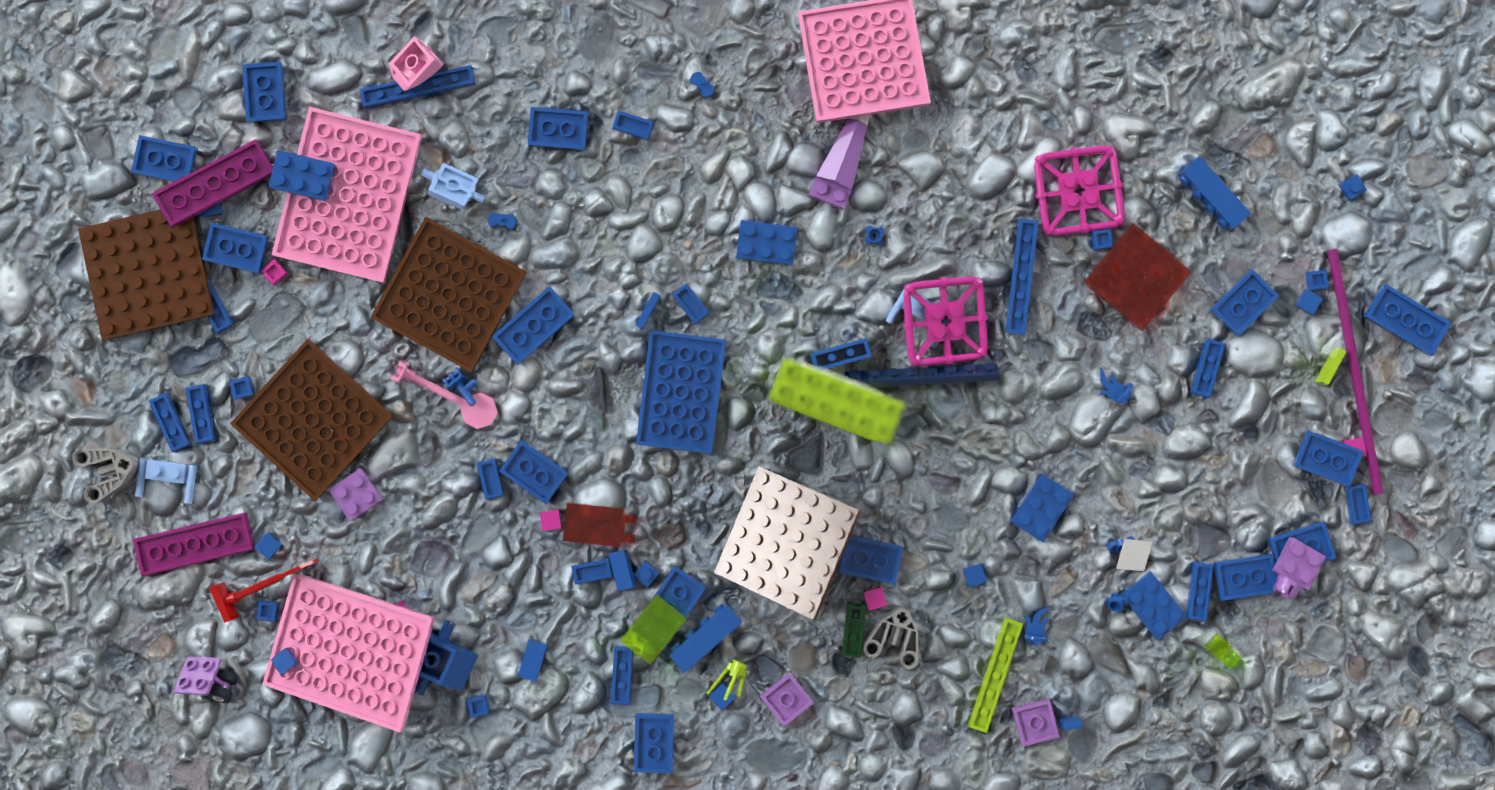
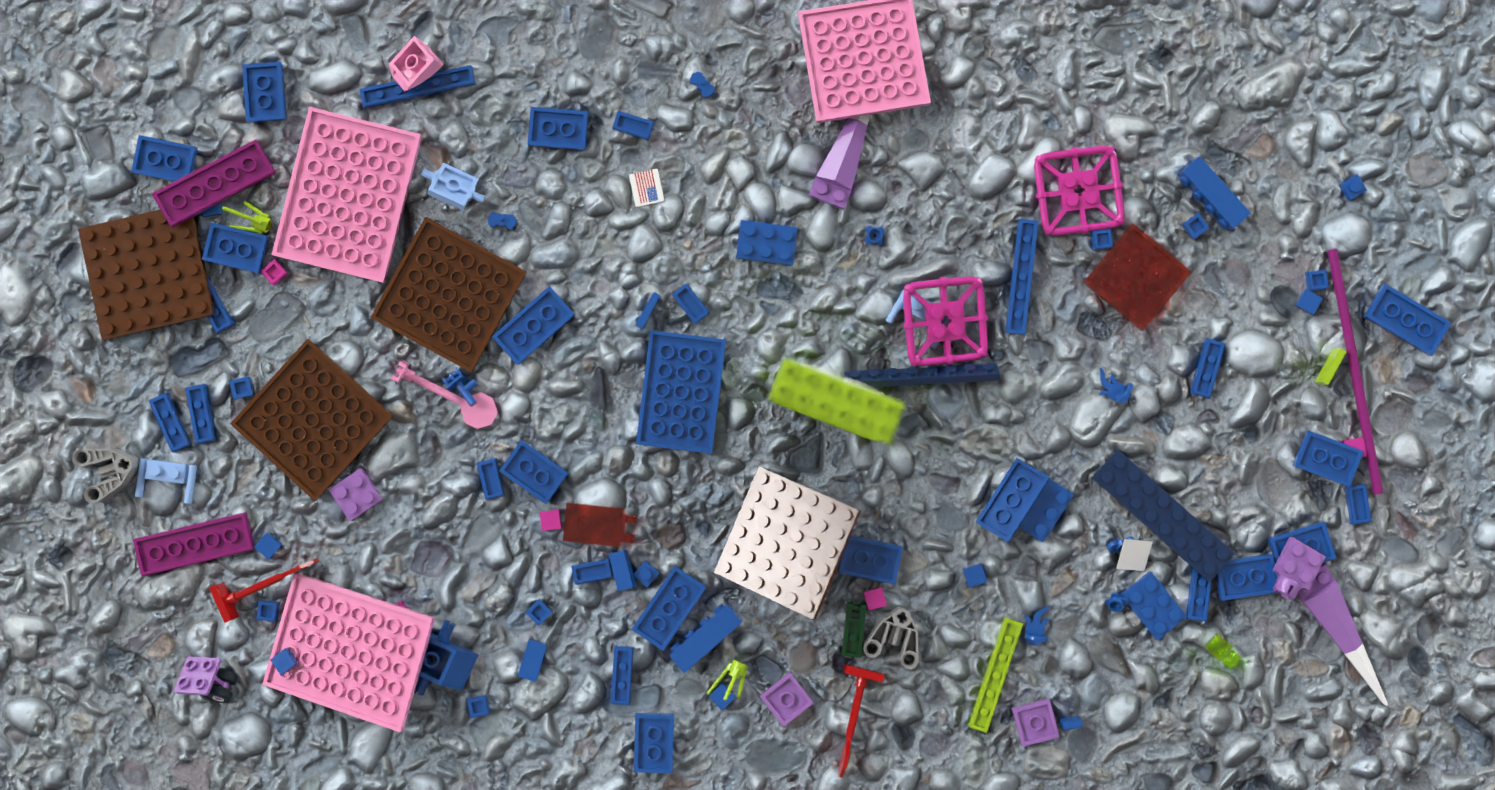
(261, 223): none -> lime plant
(302, 175): blue plate -> none
(539, 612): none -> blue plate
(646, 187): none -> sticker
(653, 629): clear neon green plate -> none
(841, 354): blue brick -> none
(863, 676): none -> red piece
(1013, 500): none -> blue plate
(1163, 515): none -> dark blue plate
(1195, 226): none -> blue plate
(1244, 302): blue plate -> none
(1330, 610): none -> medium lavender plate

